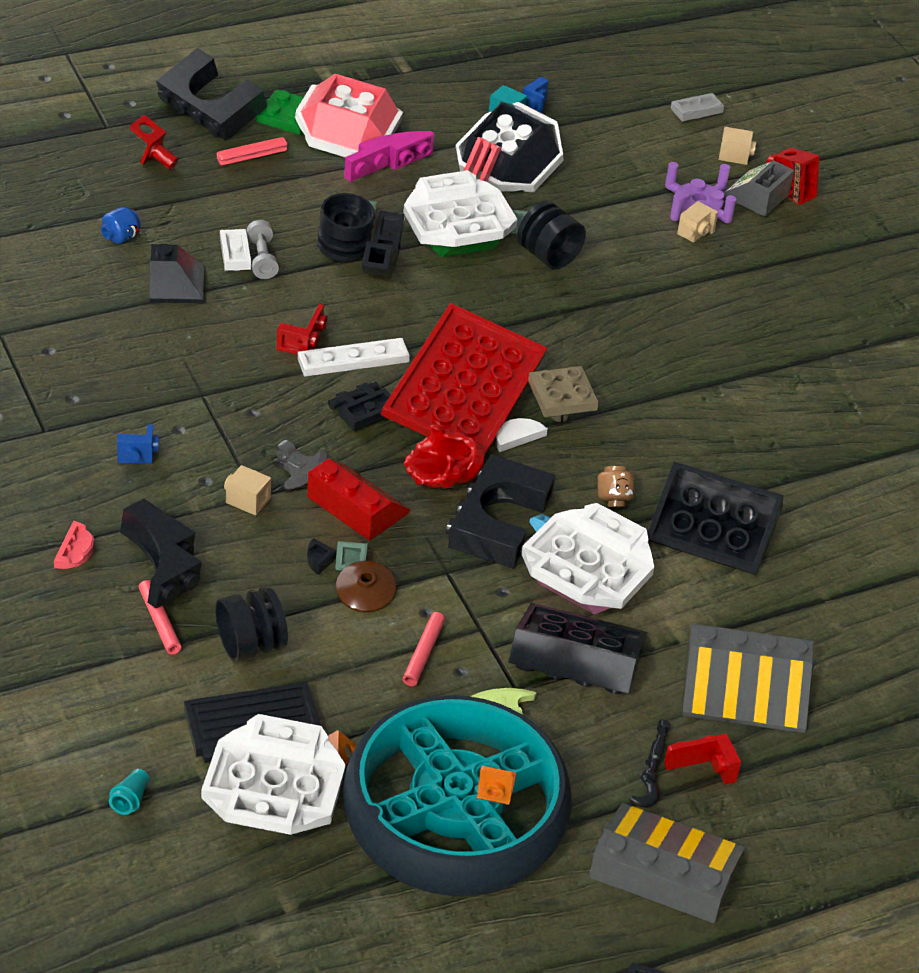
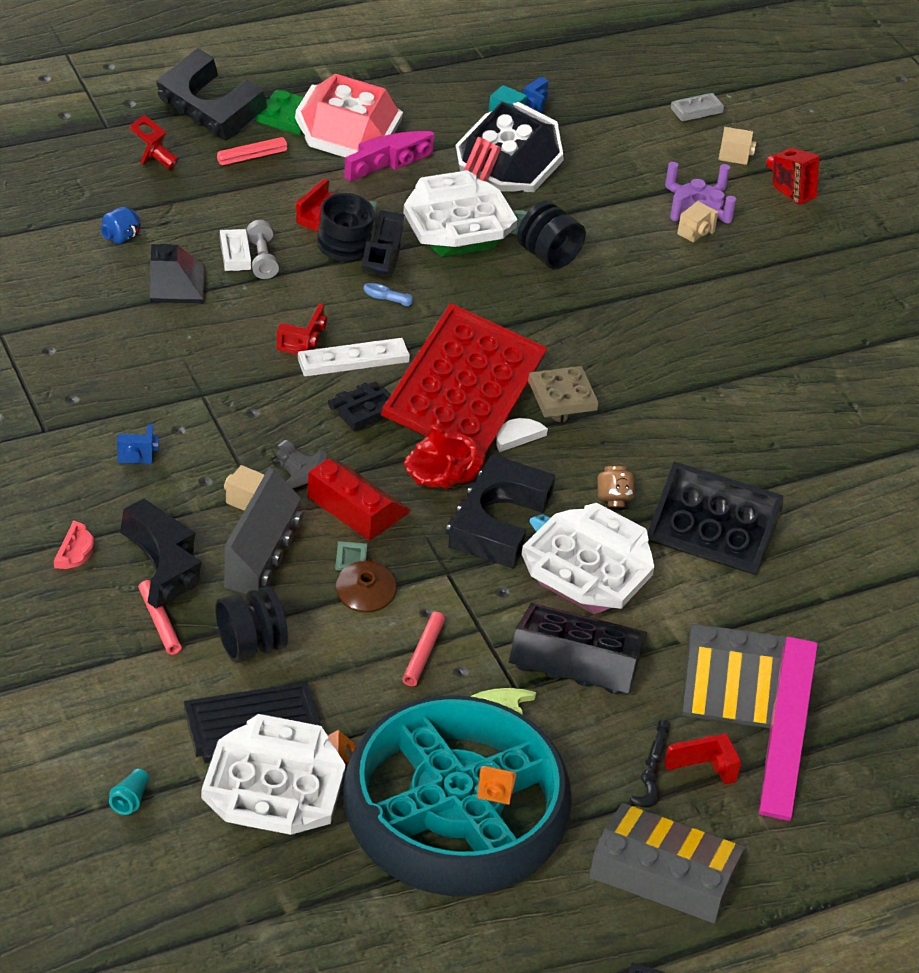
(262, 534): none -> dark grey slope
(309, 206): none -> red bracket
(319, 556): black tile -> none
(382, 292): none -> medium blue piece
(762, 187): dark grey slope -> none
(787, 728): none -> dark pink slope

